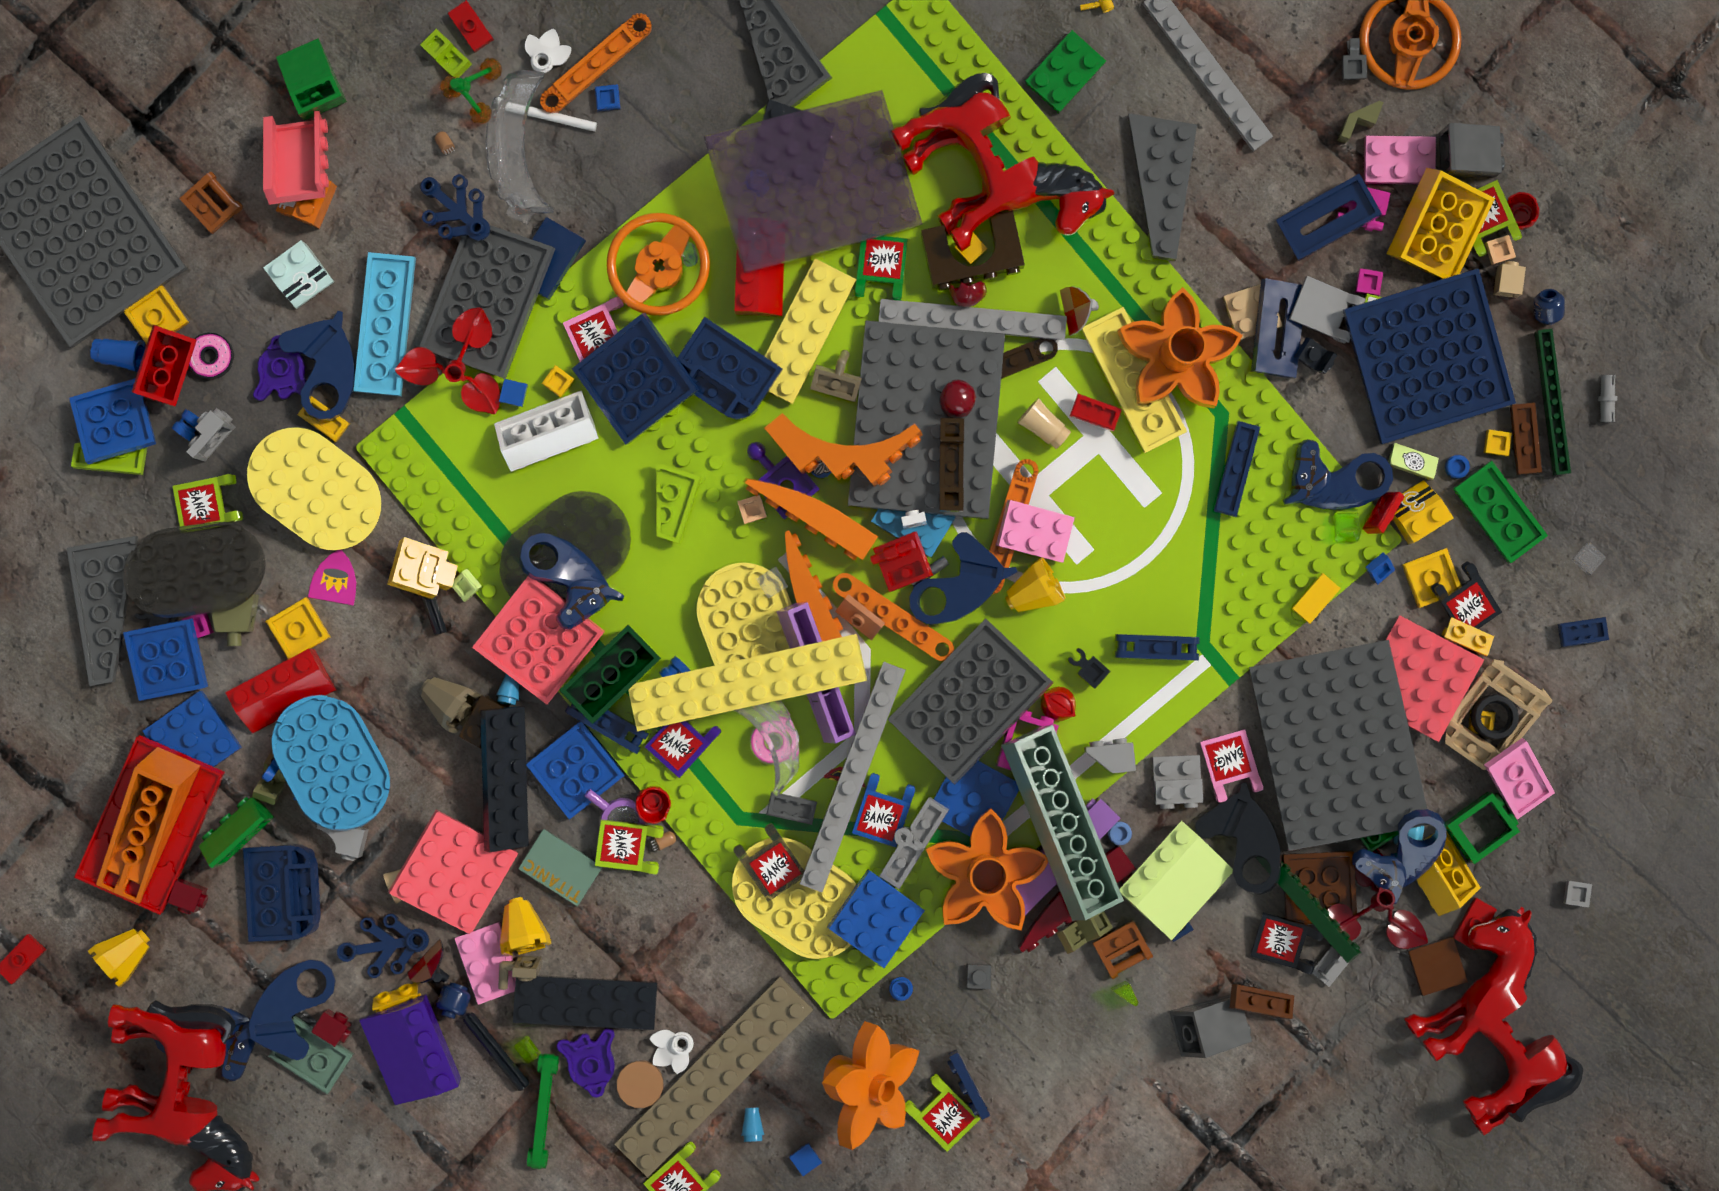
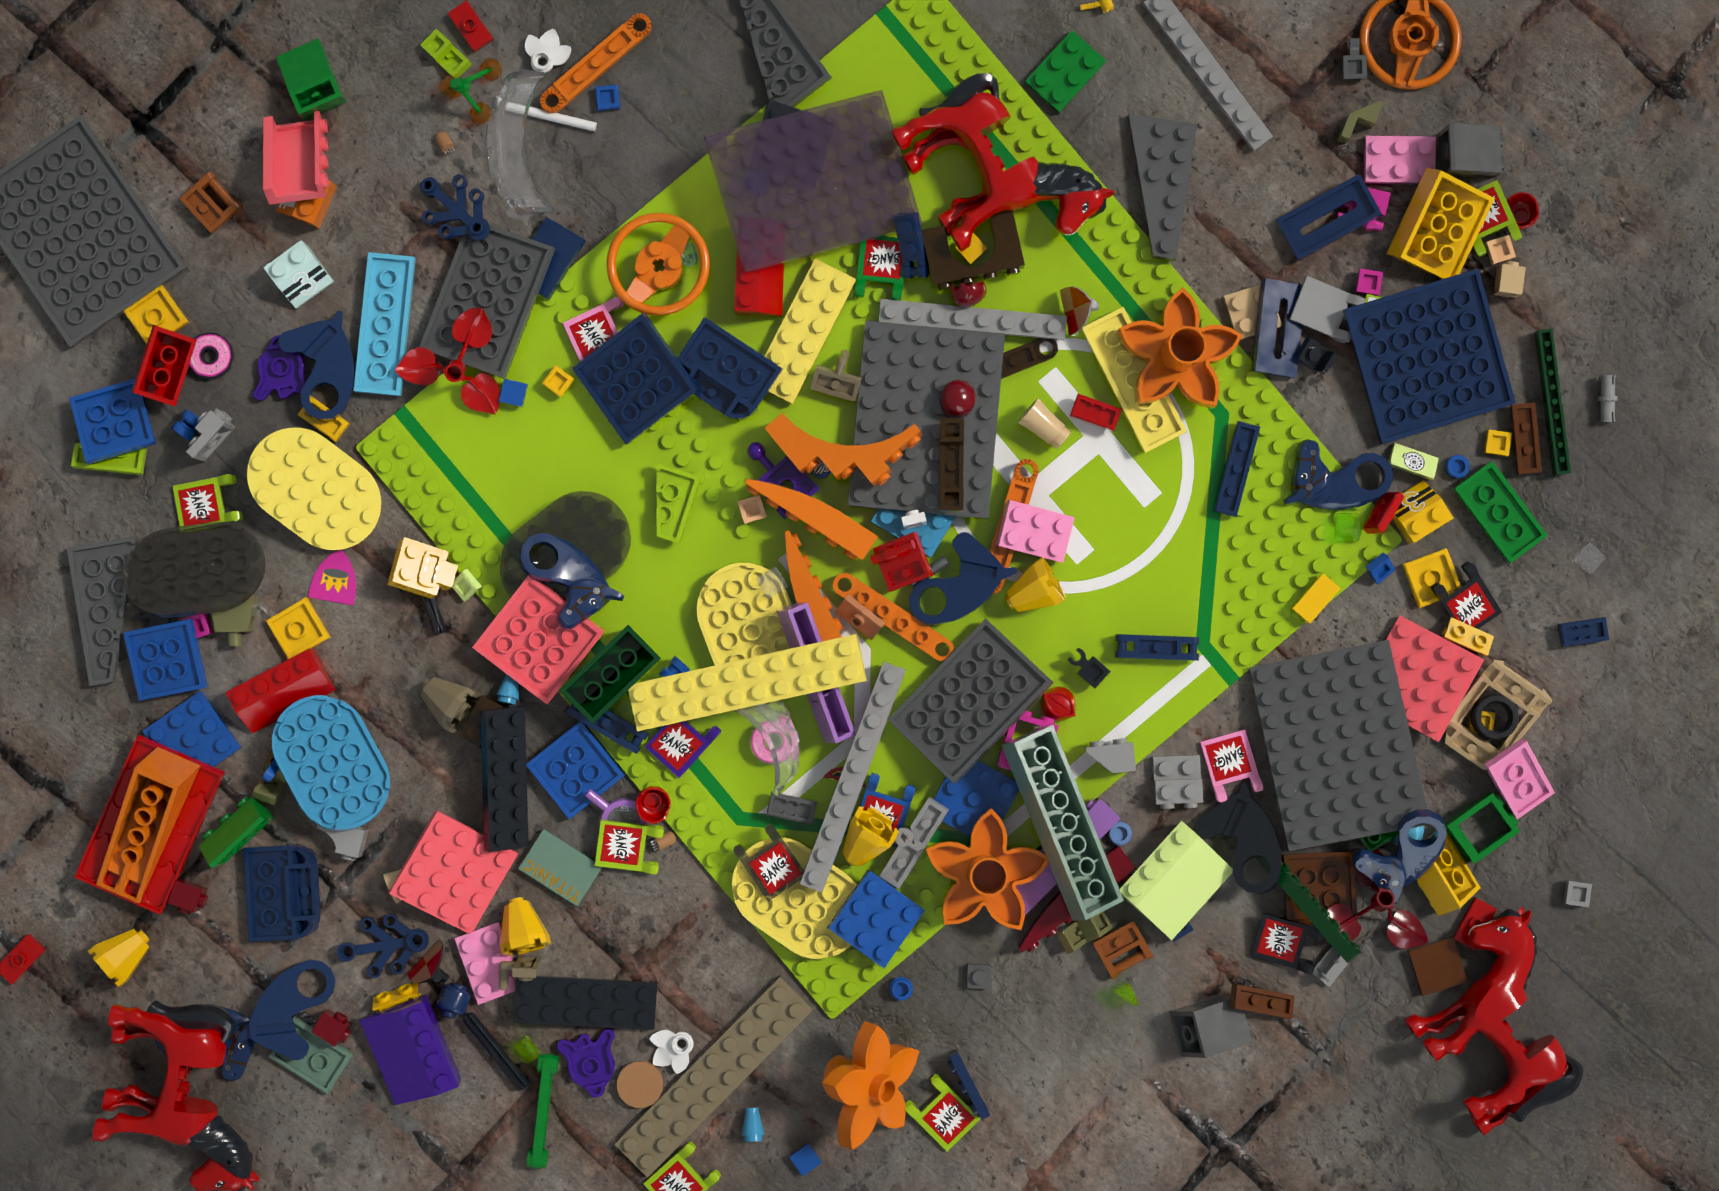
(118, 353): blue plant -> none
(545, 431): white slope -> none
(868, 836): none -> yellow cone
(911, 245): none -> dark blue plate
(1549, 306): dark blue head -> none

